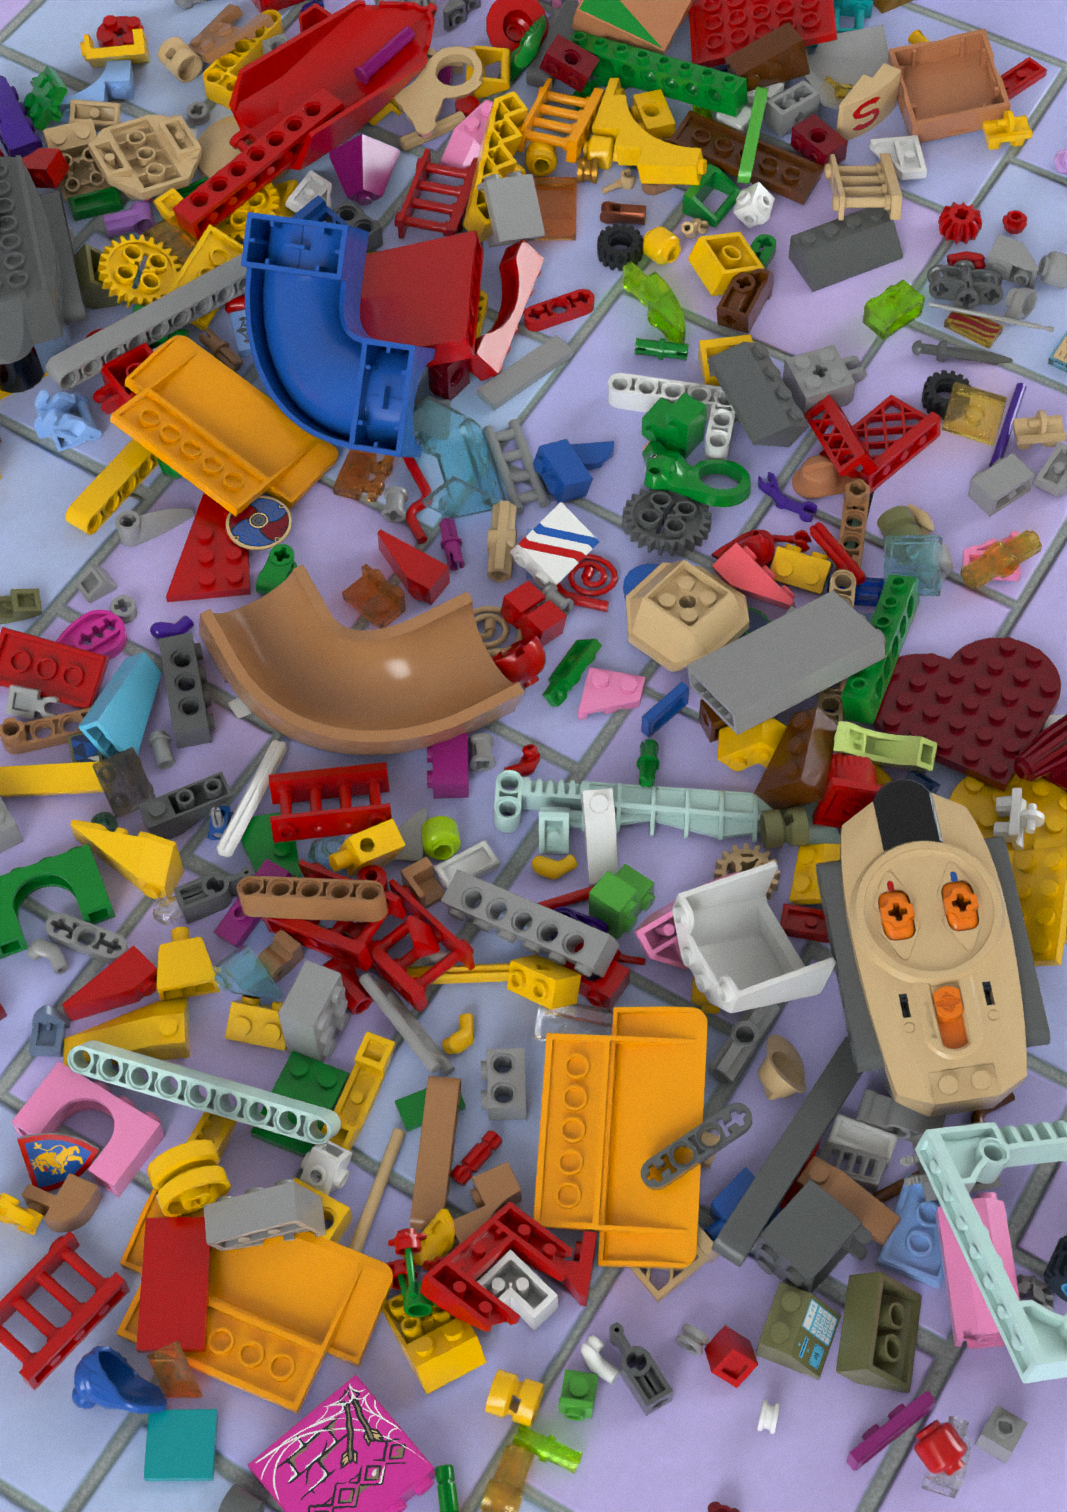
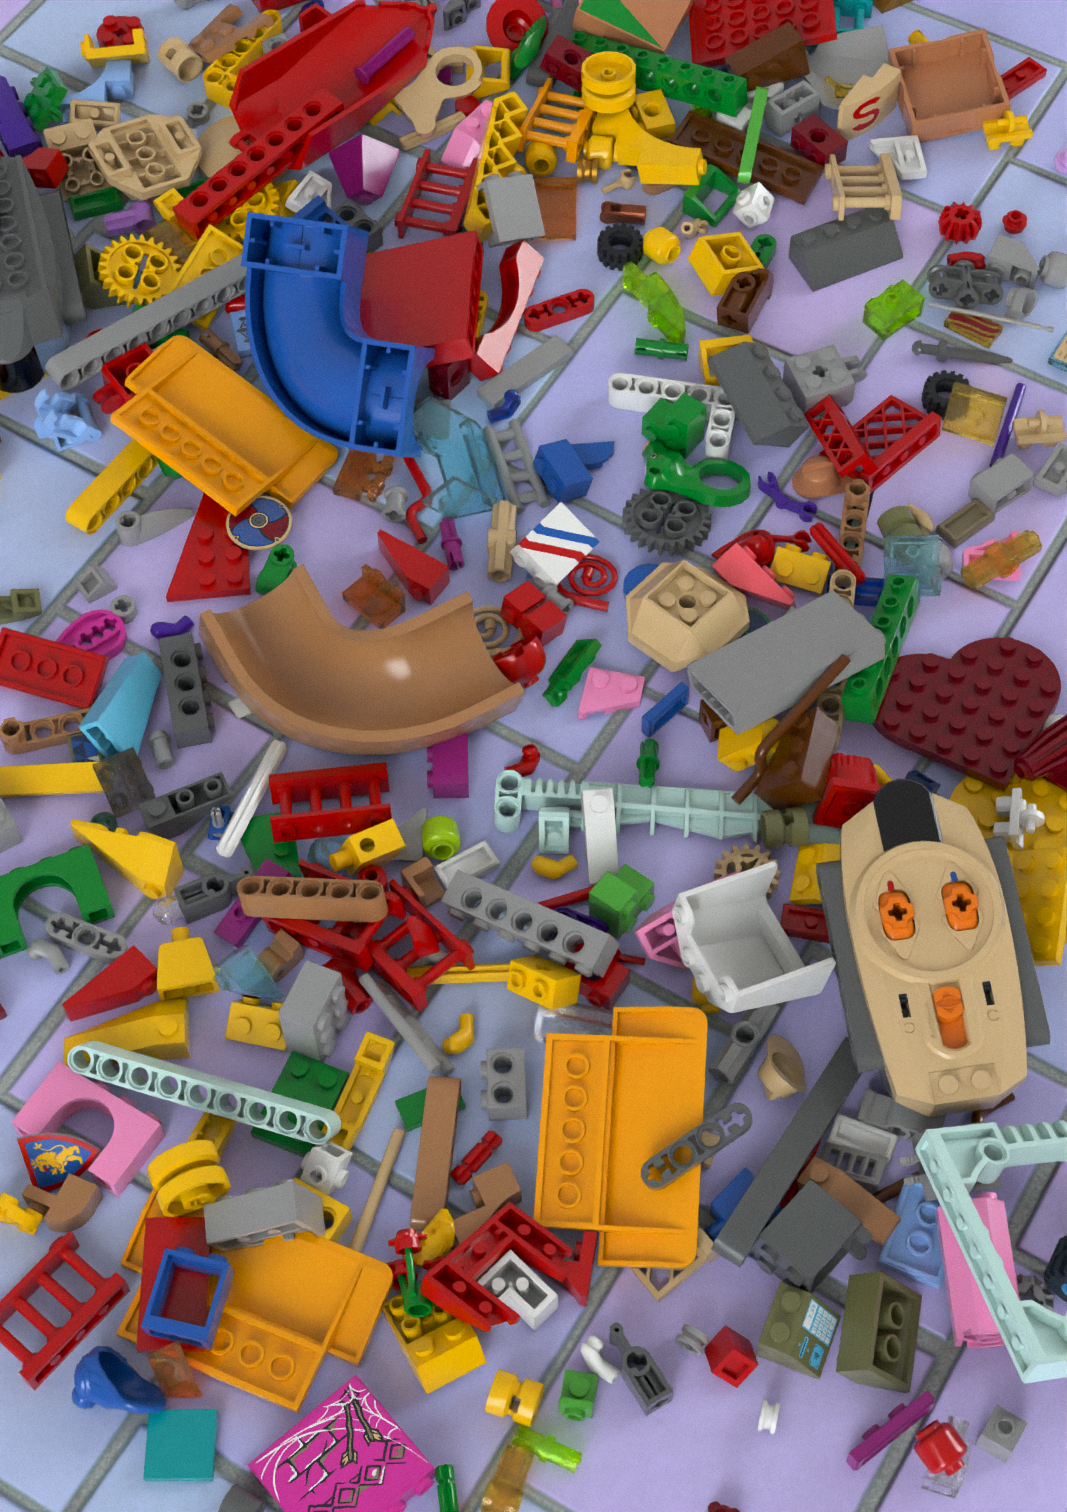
(27, 702): light grey plate -> none
(48, 1032): sand blue tile -> none
(174, 1330): none -> blue window
(481, 752): light grey bush -> none
(508, 409): none -> clear blue arm
(608, 82): none -> yellow wheel
(785, 724): none -> reddish brown piece
(884, 748): yellowish green arch -> none
(965, 523): none -> dark tan tile

